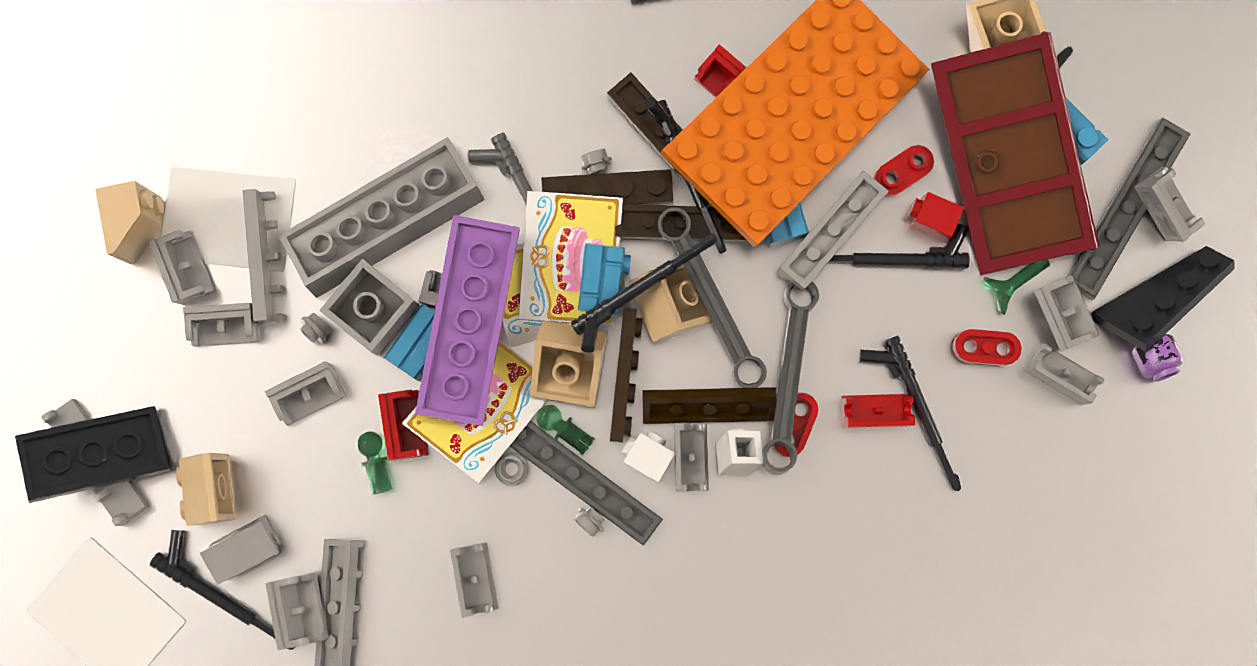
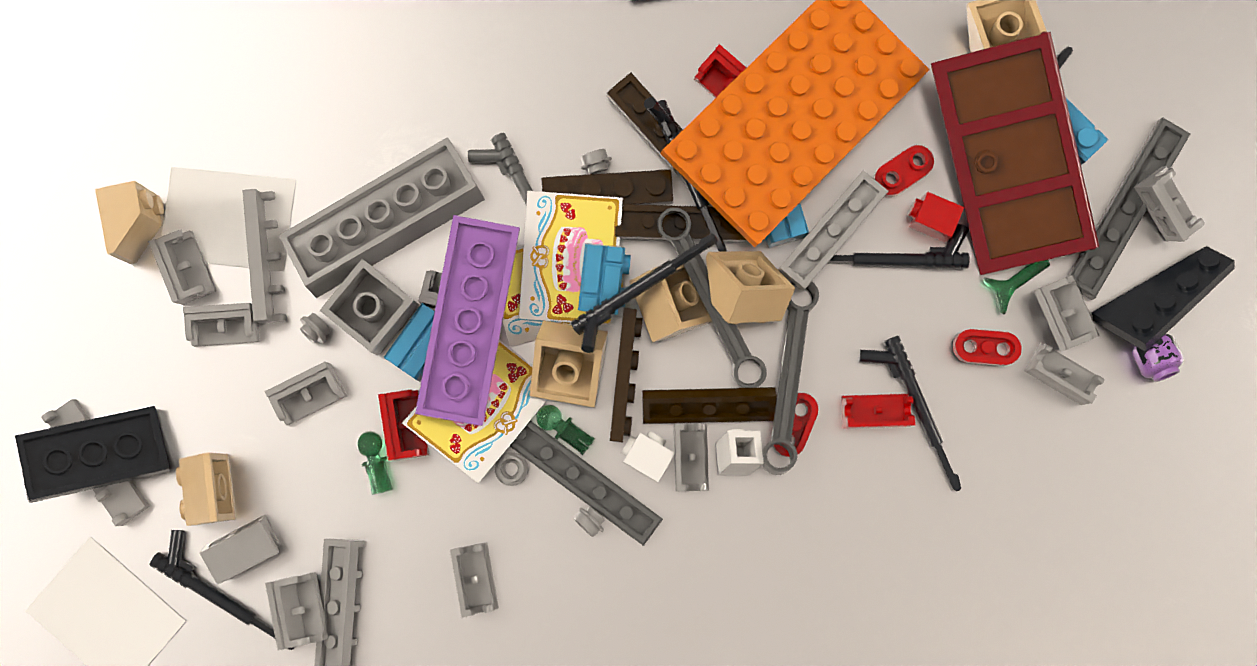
(747, 287): none -> tan slope

